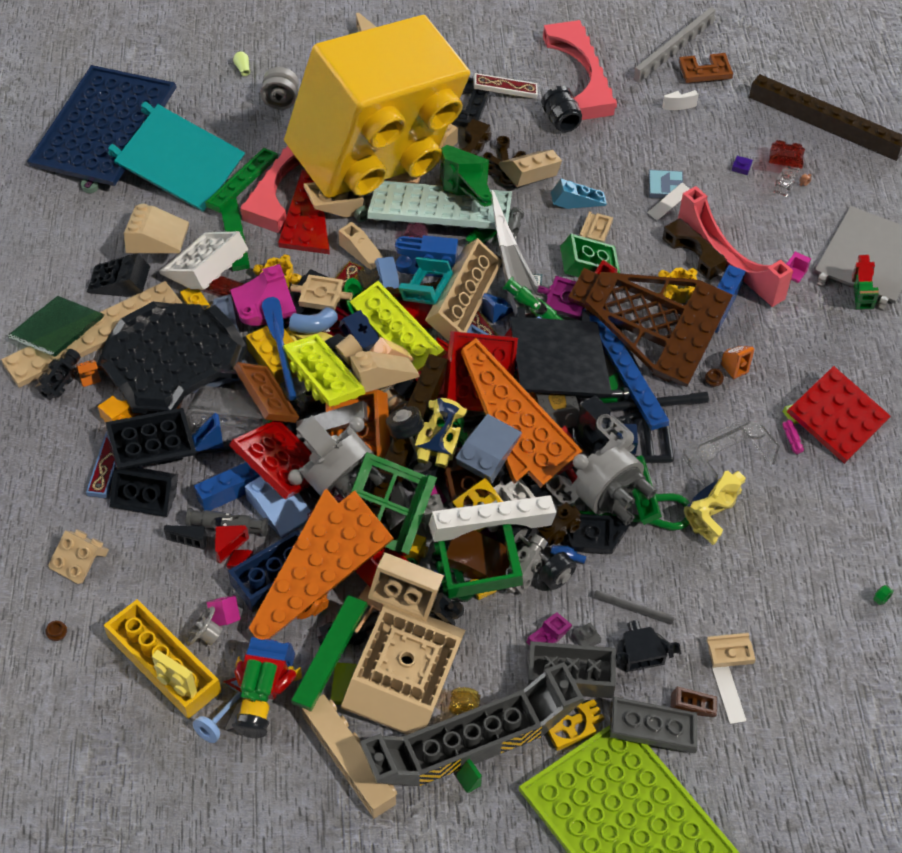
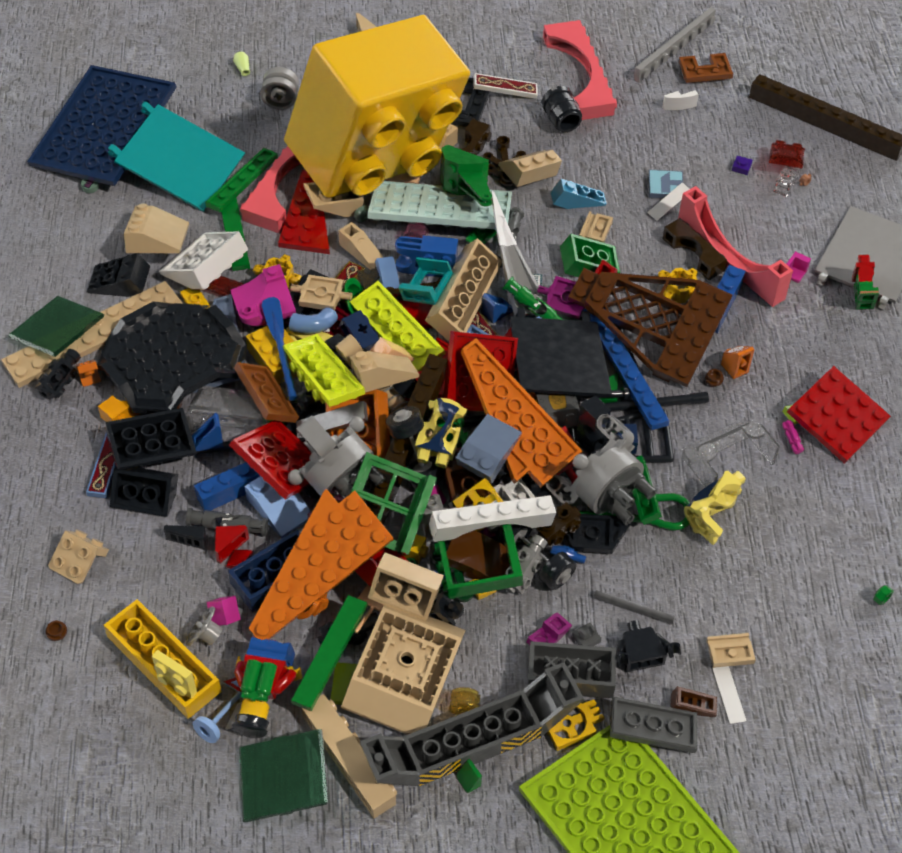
(283, 775): none -> clear green piece
(395, 520): dark grey slope -> none

